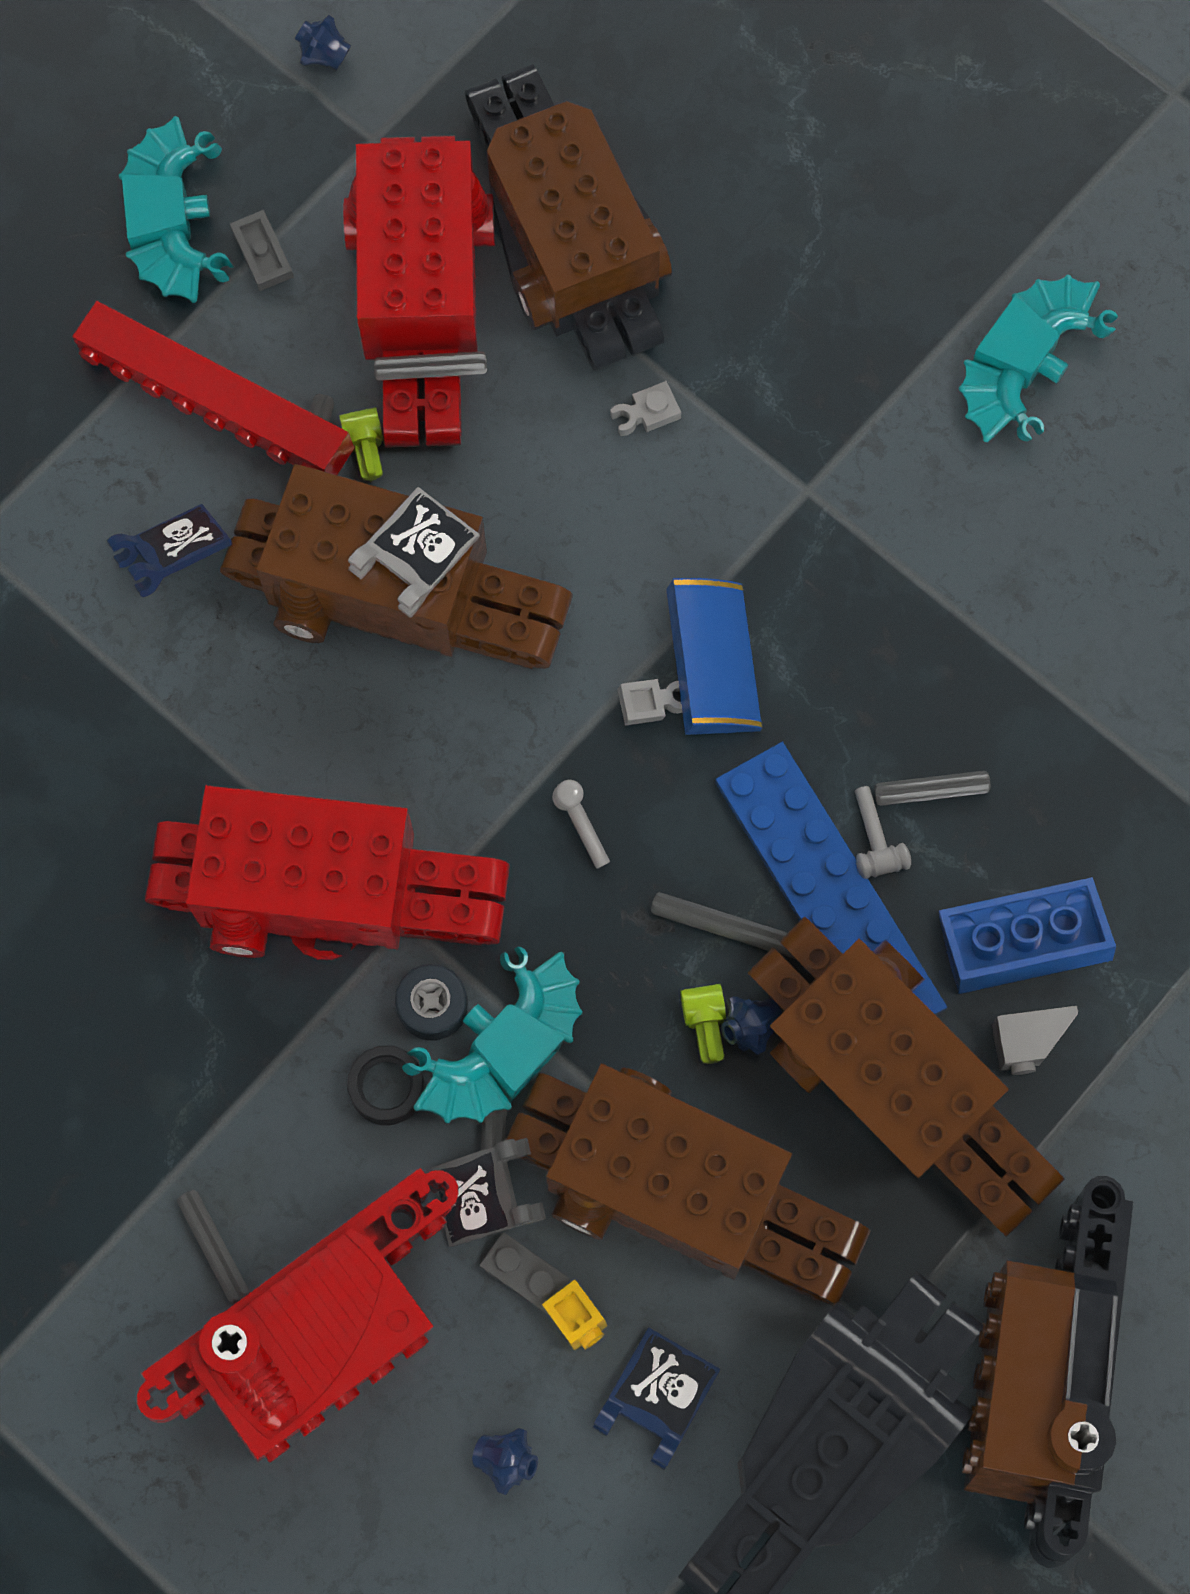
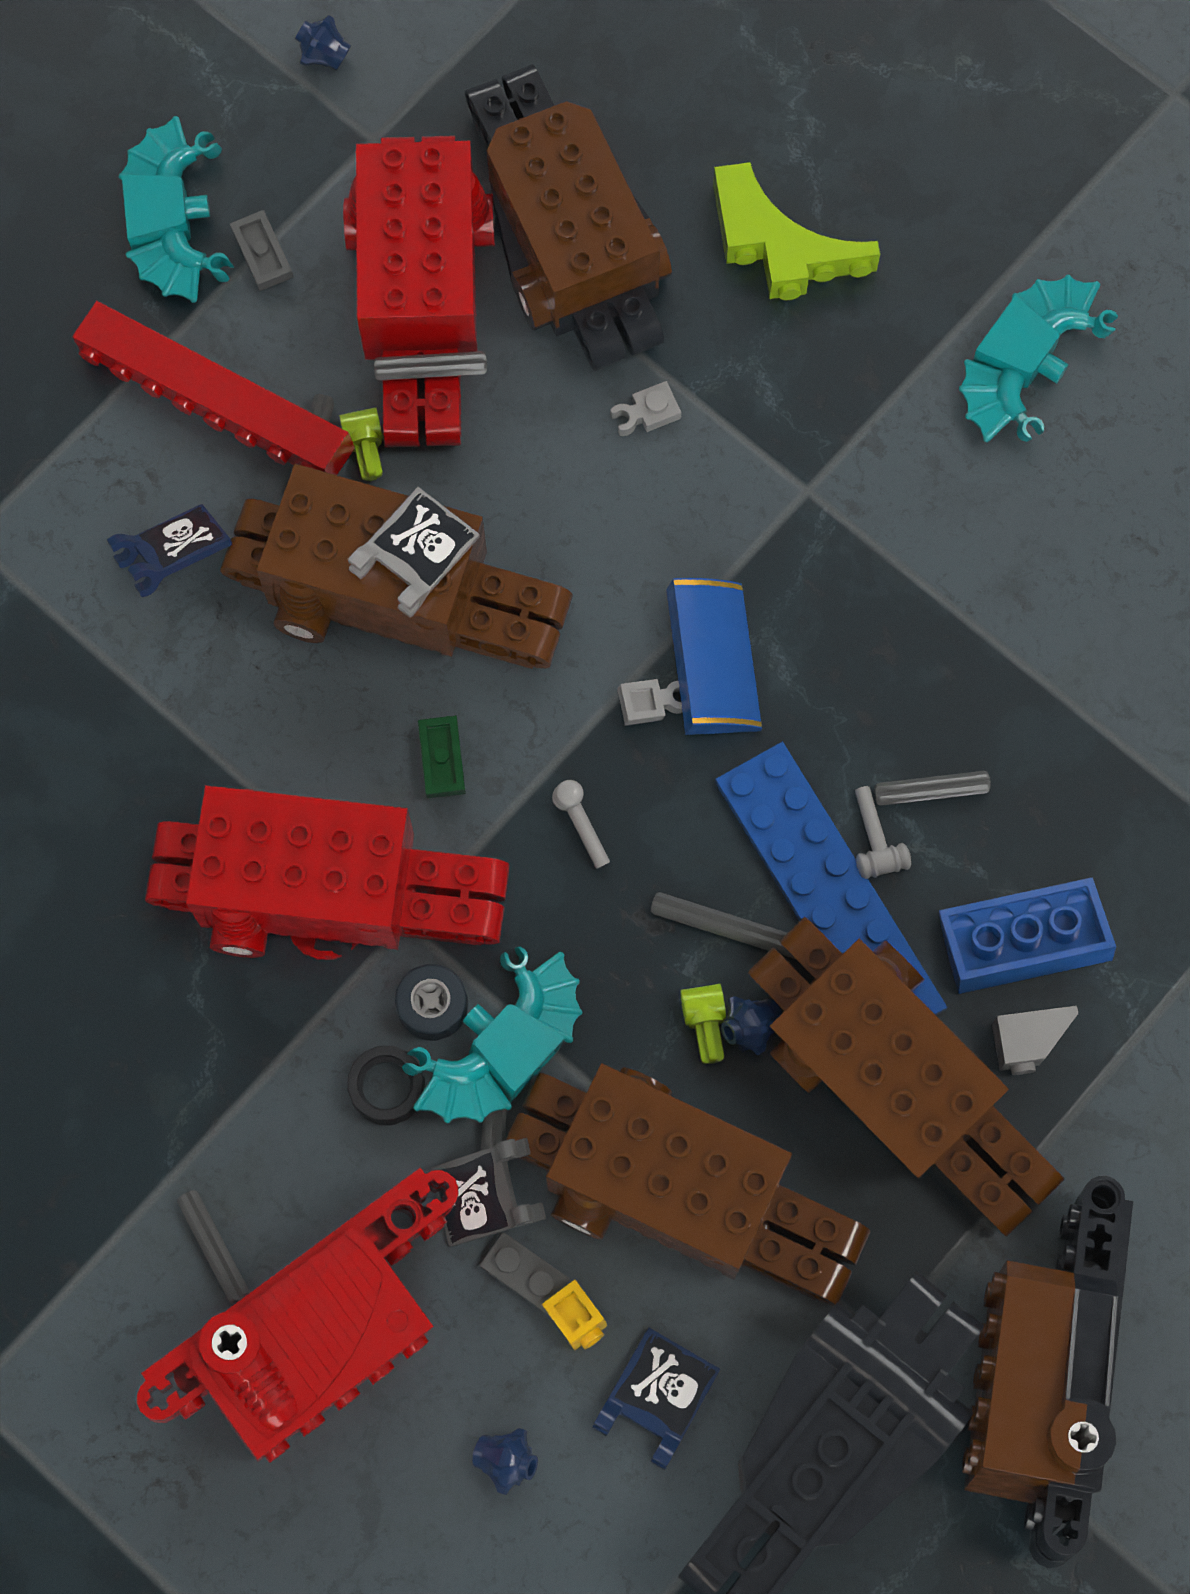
(441, 756): none -> dark green plate
(790, 253): none -> lime arch

